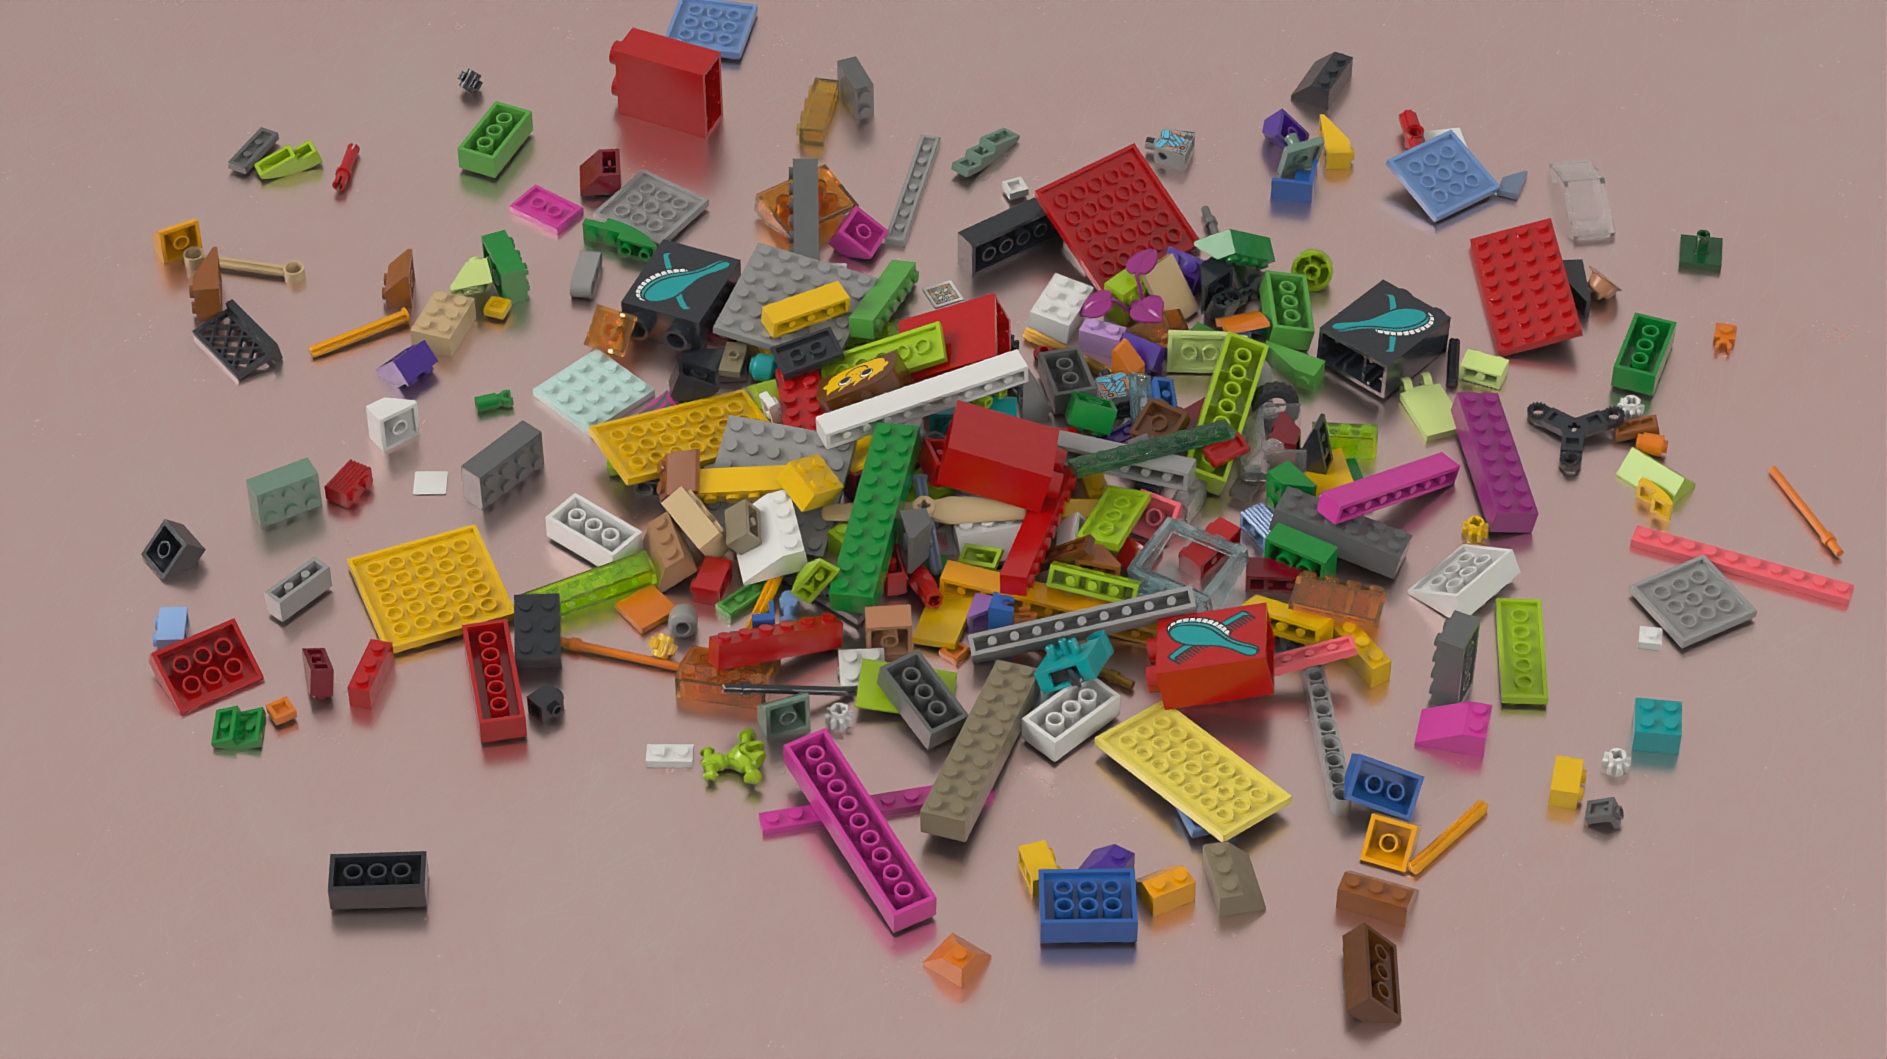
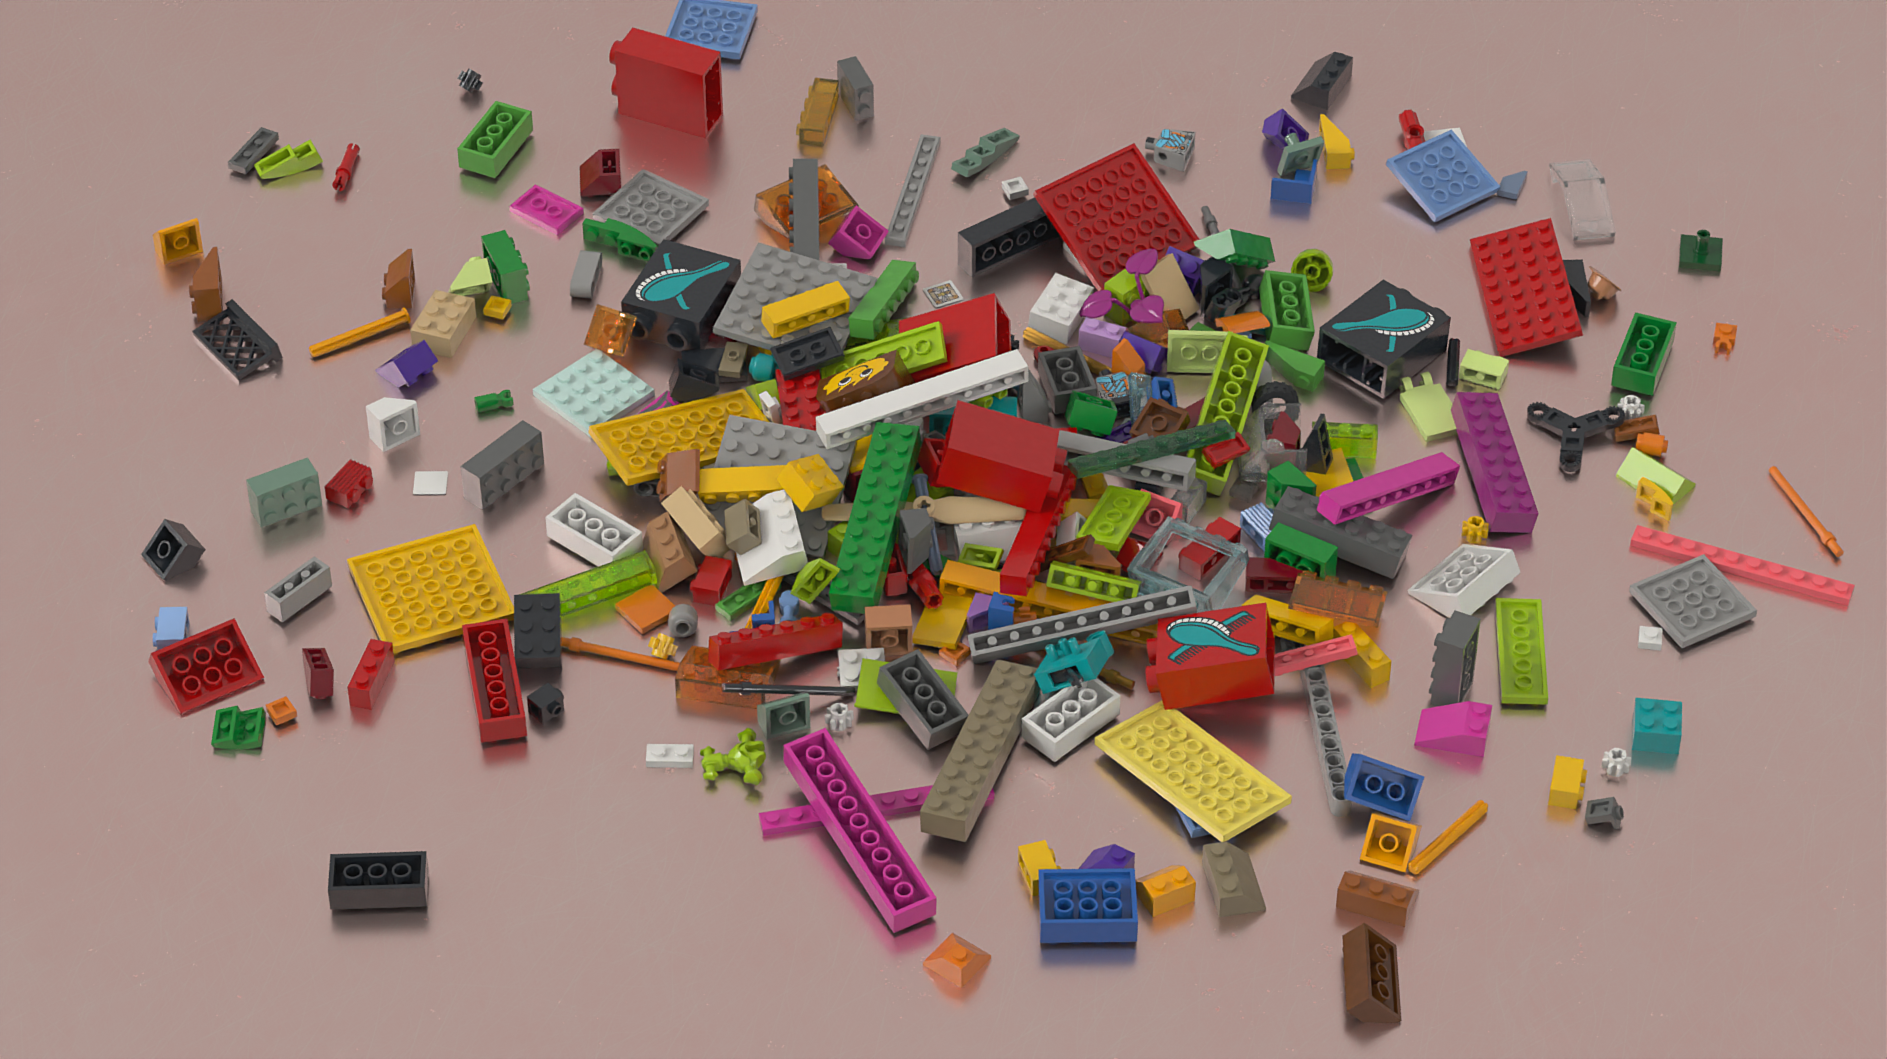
(292, 271): tan piece -> none

